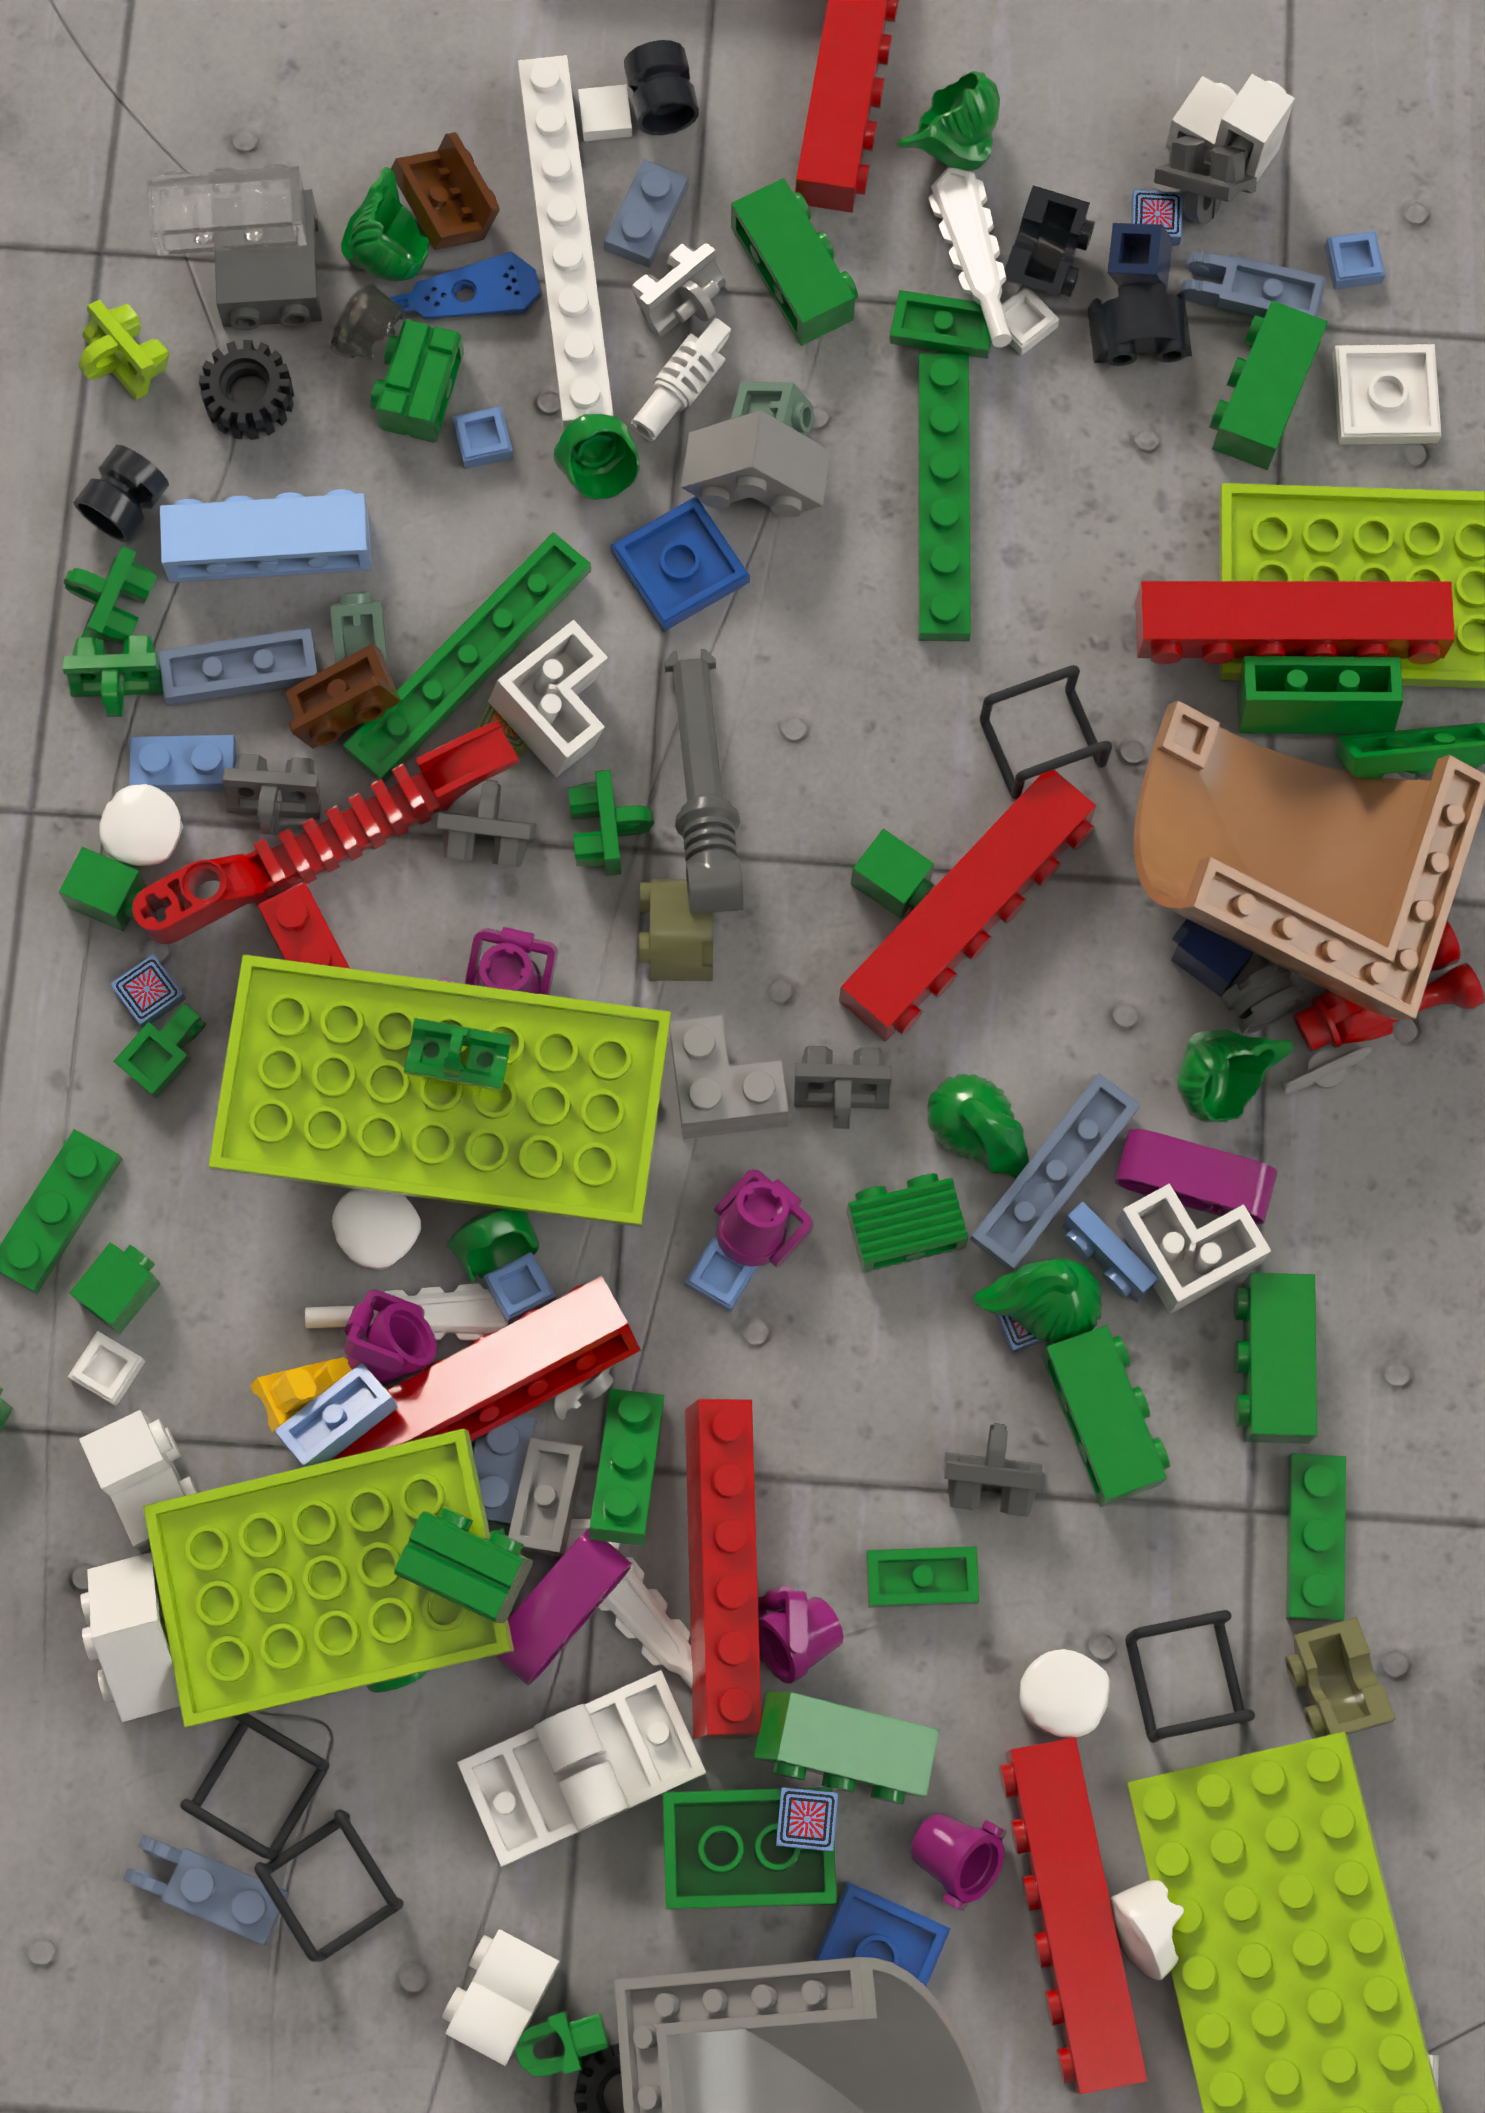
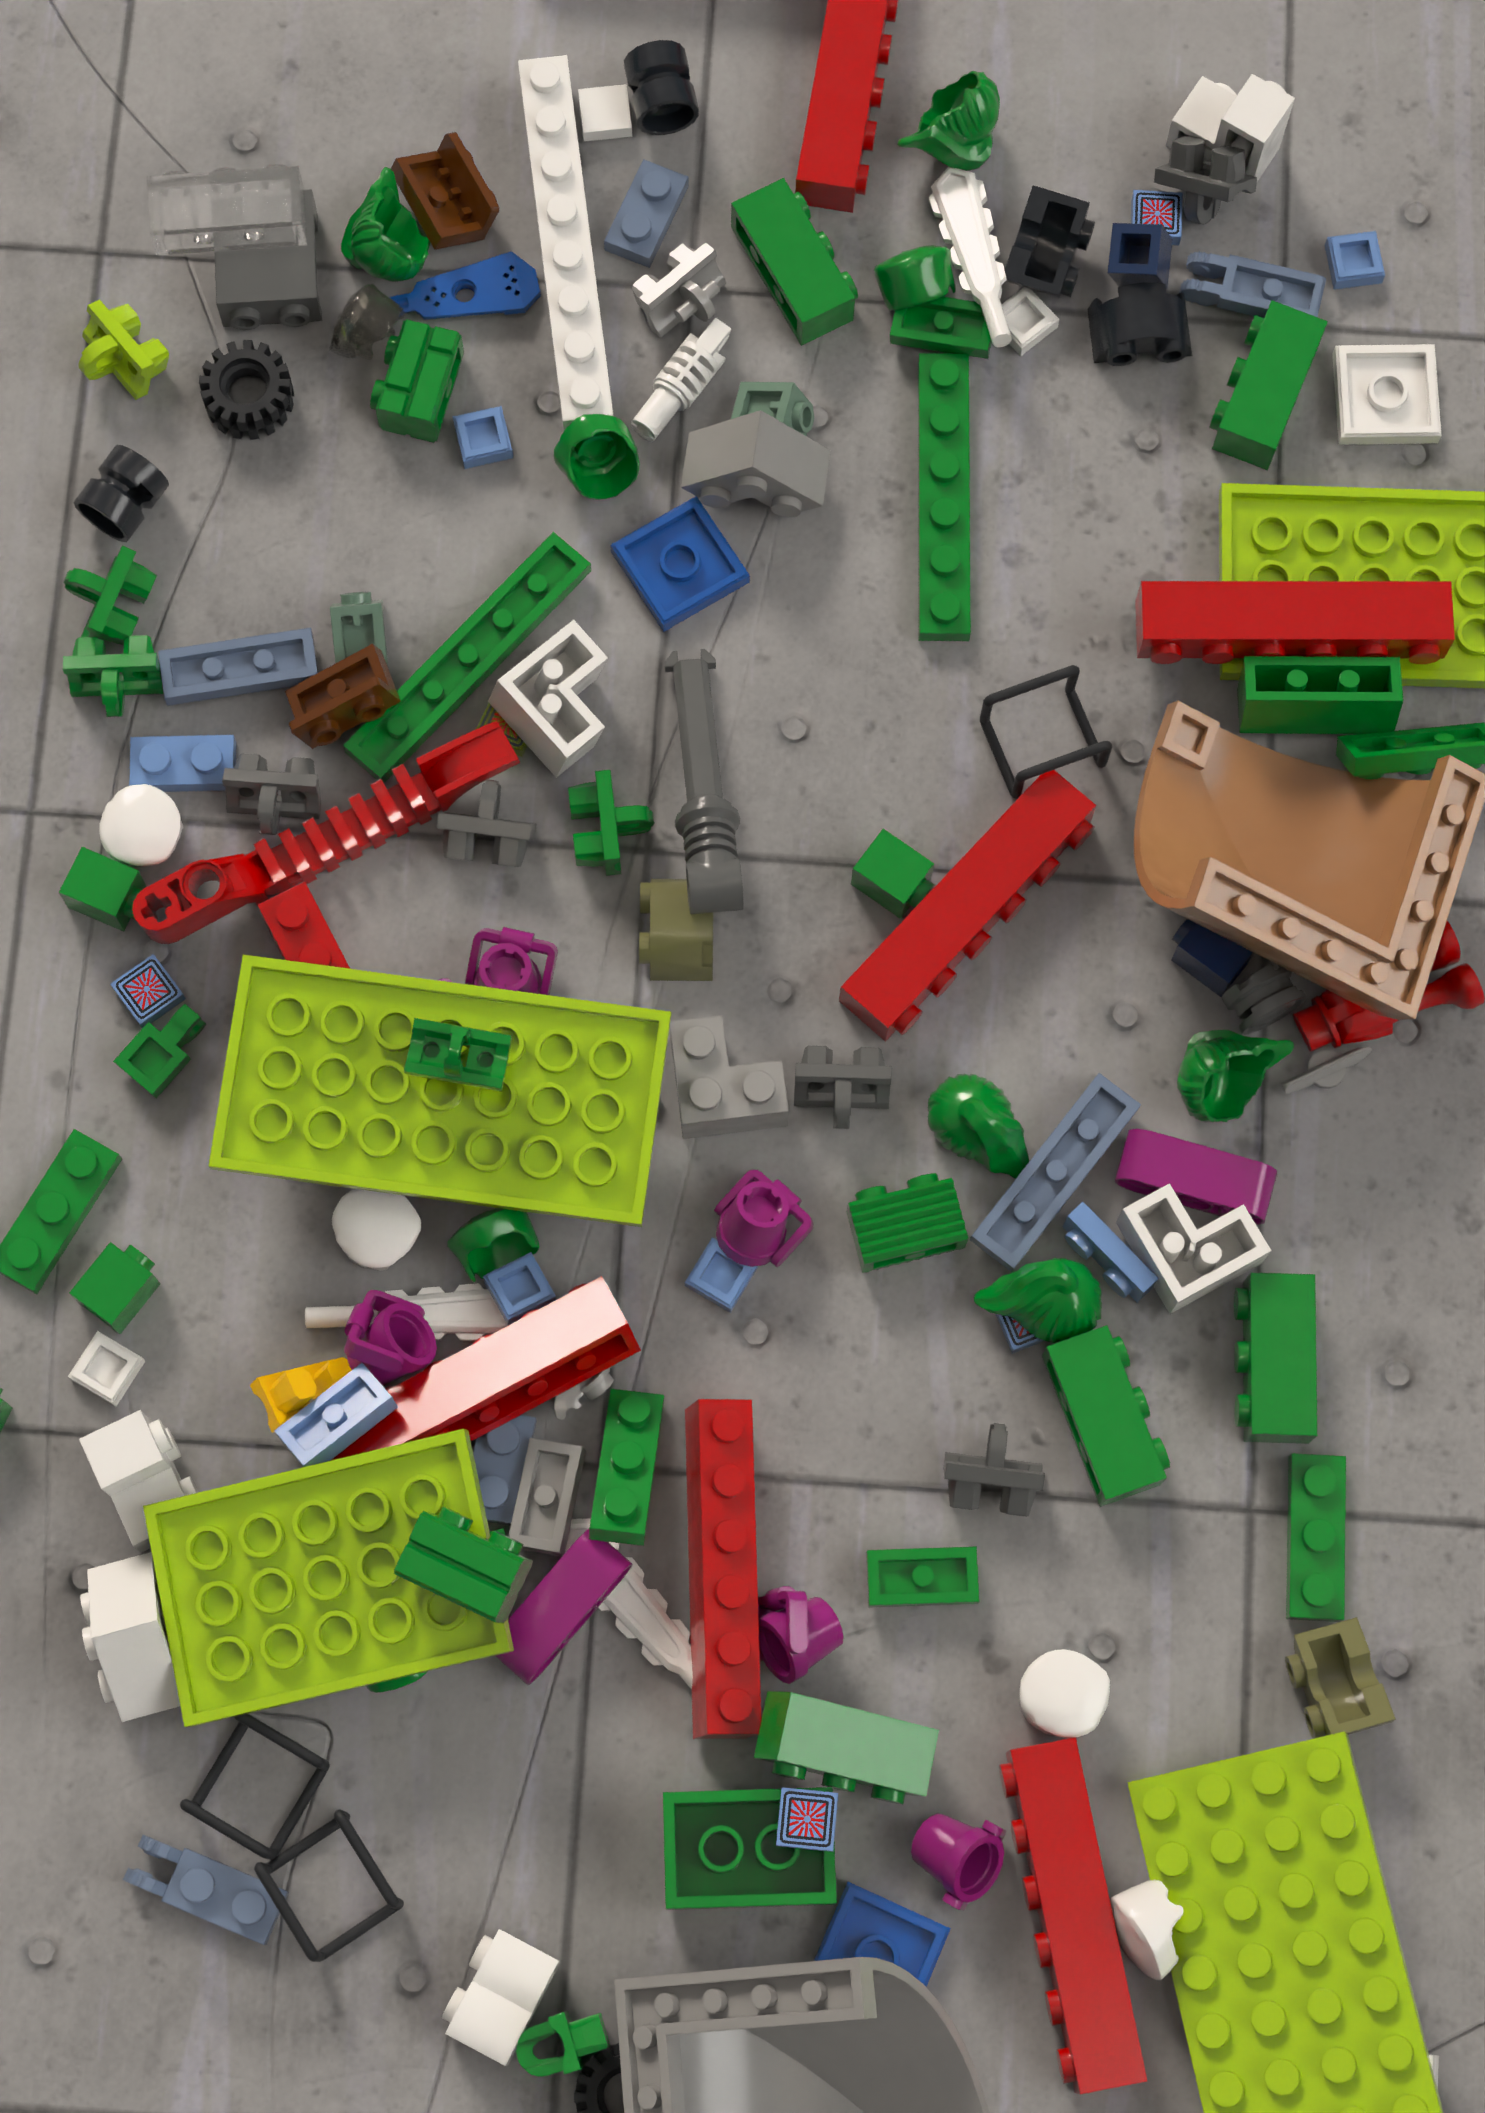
(265, 536): light blue brick -> none
(581, 1768): white plate -> none
(915, 277): none -> green hair
(1239, 1715): black piece -> none

